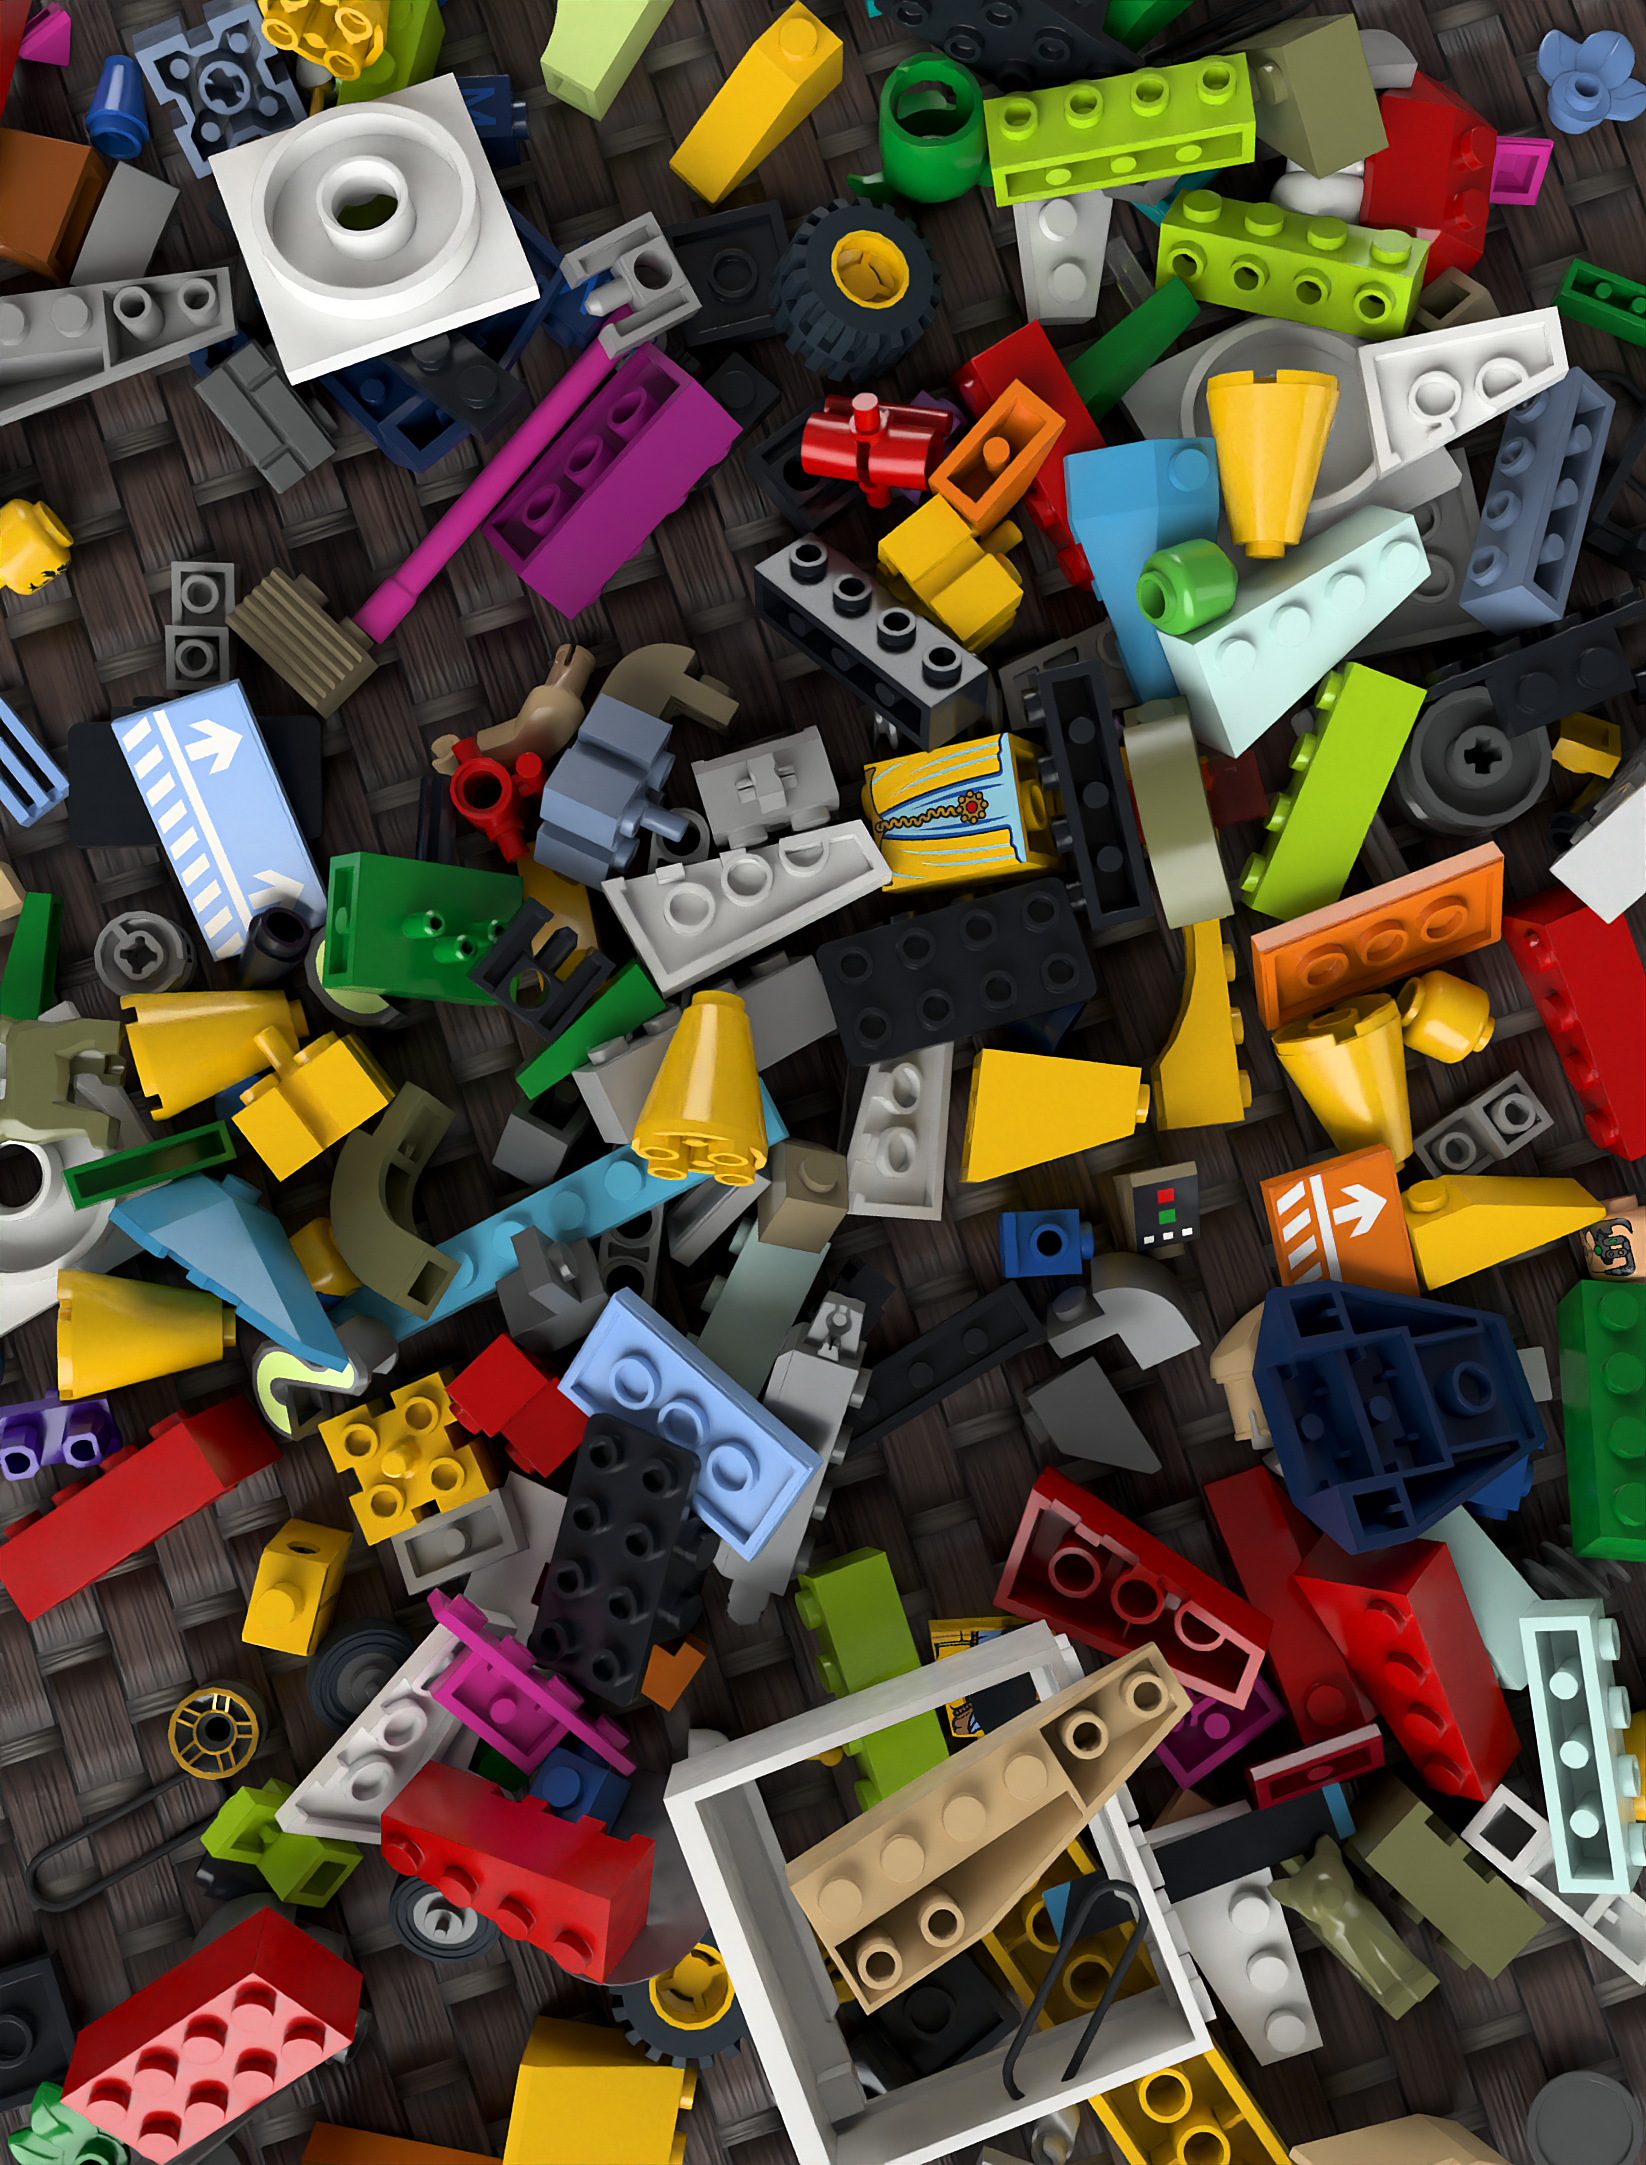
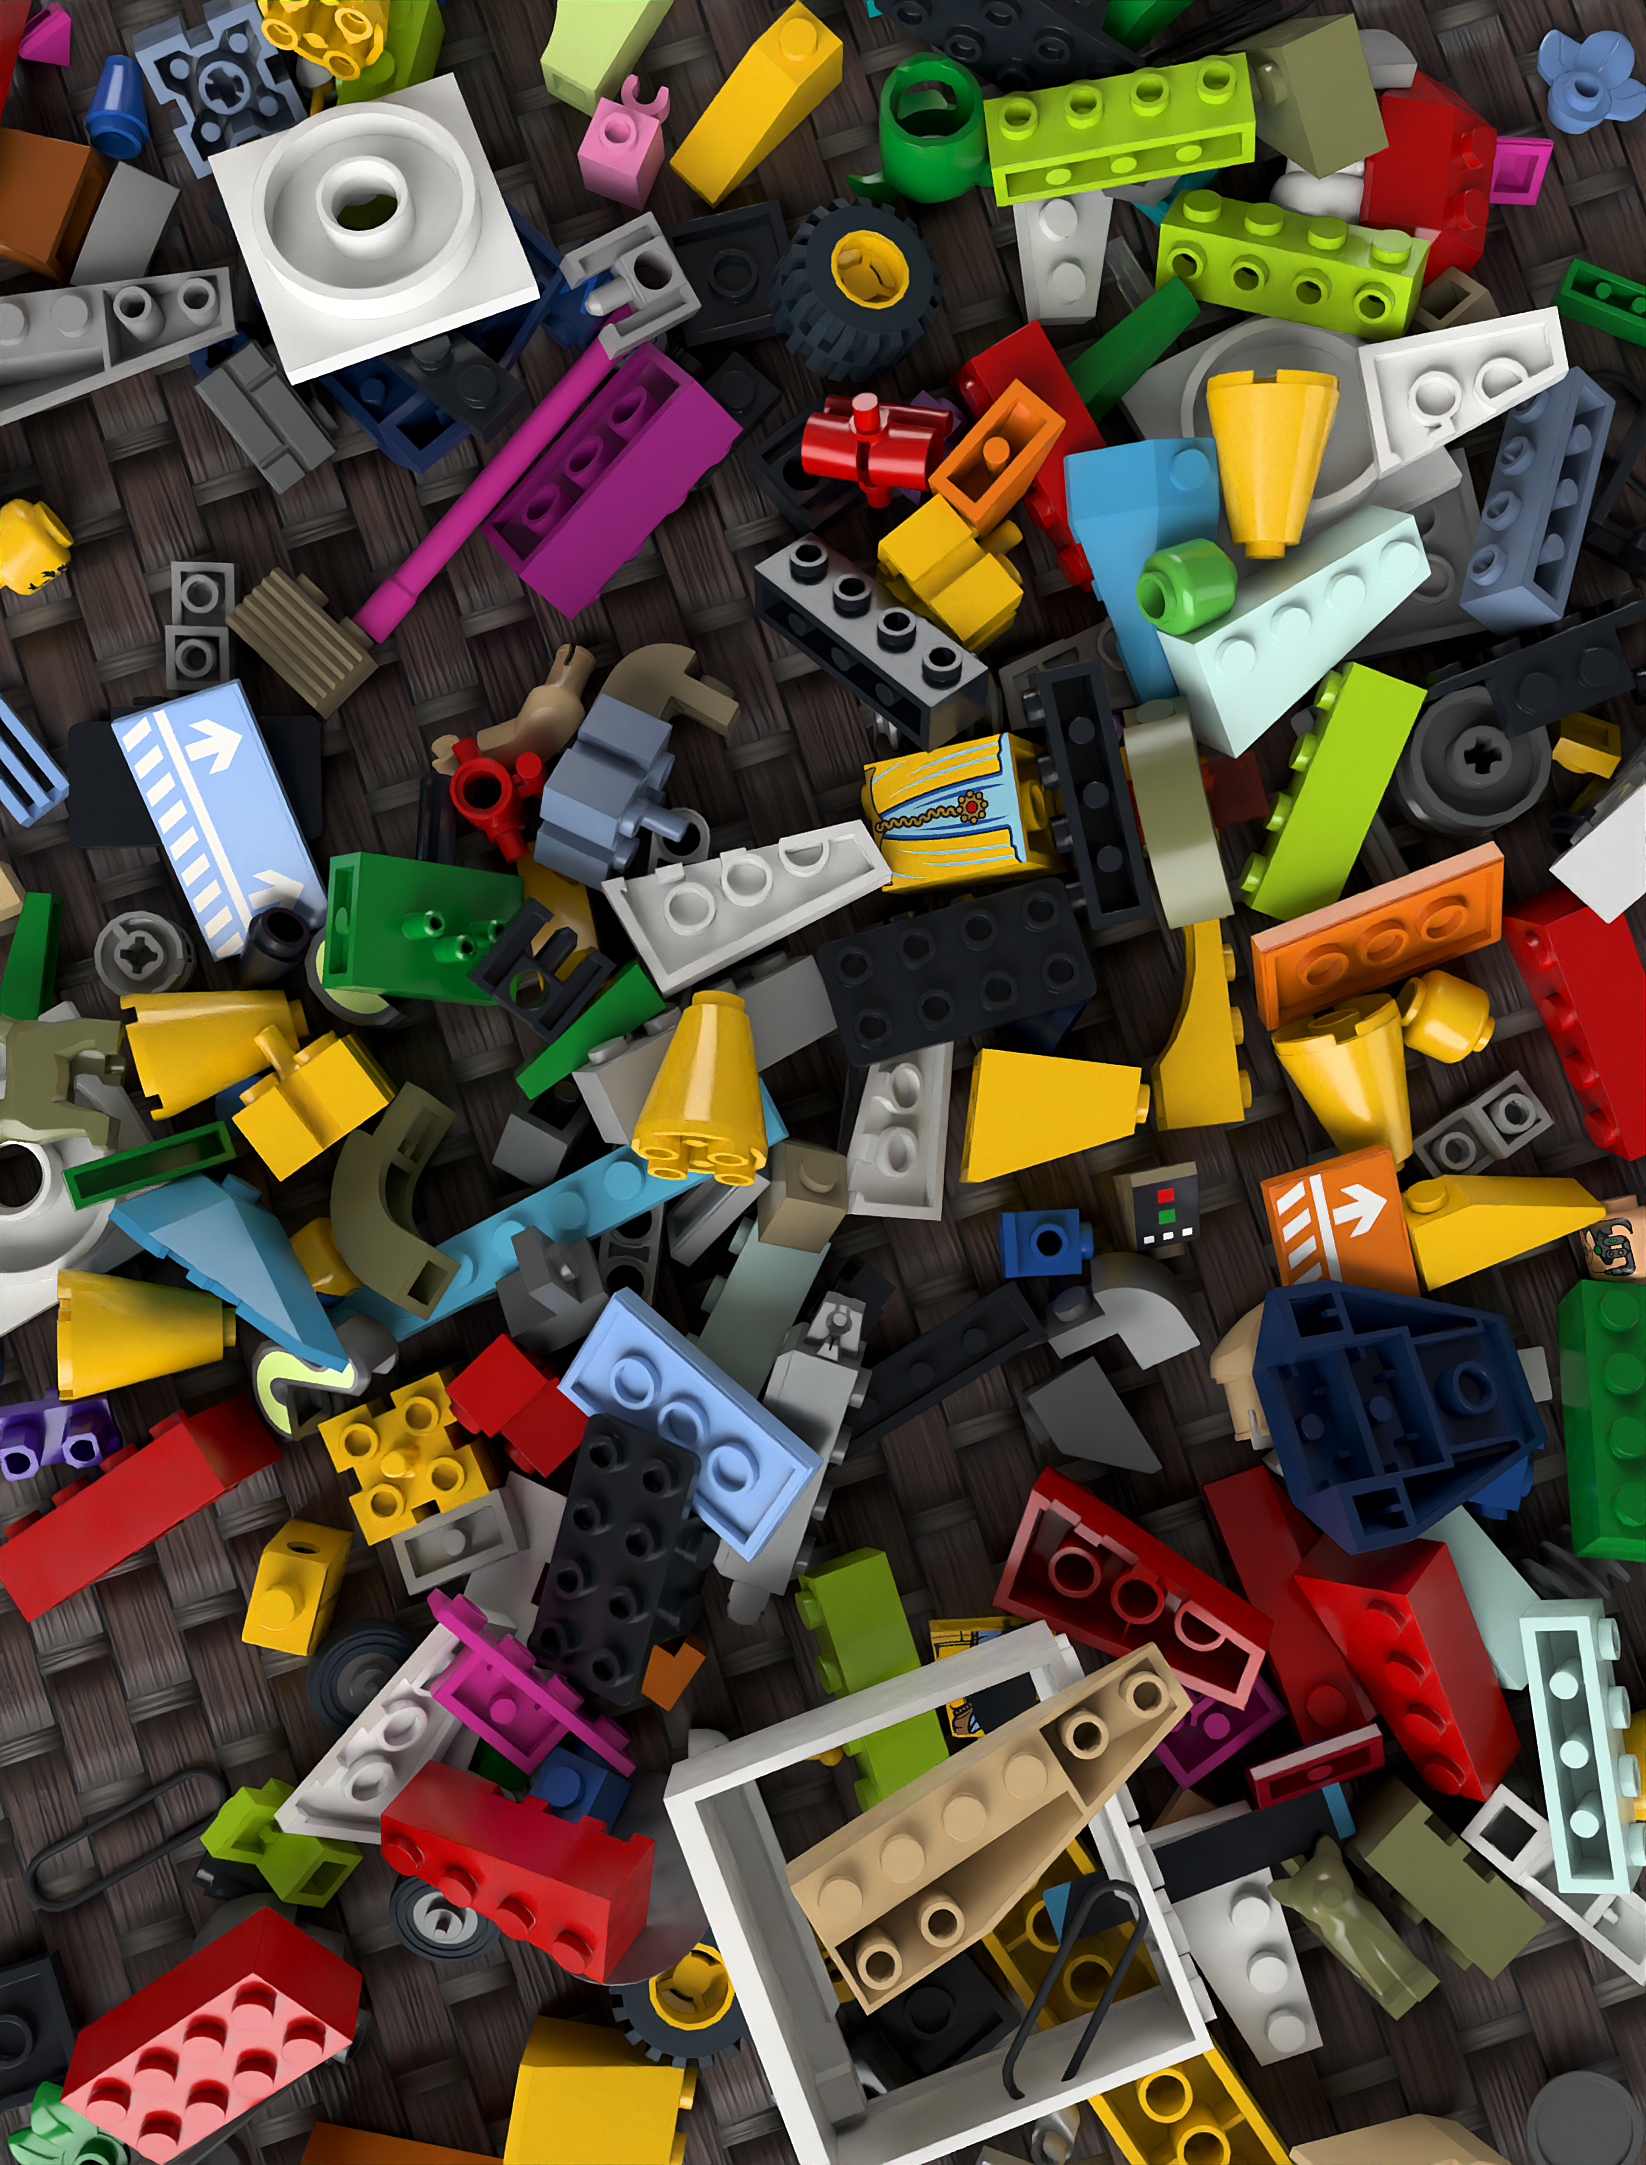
(216, 1754): dark grey wheel -> none
(496, 117): dark blue brick -> none
(625, 146): none -> bright pink brick
(768, 791): light grey hinge -> none

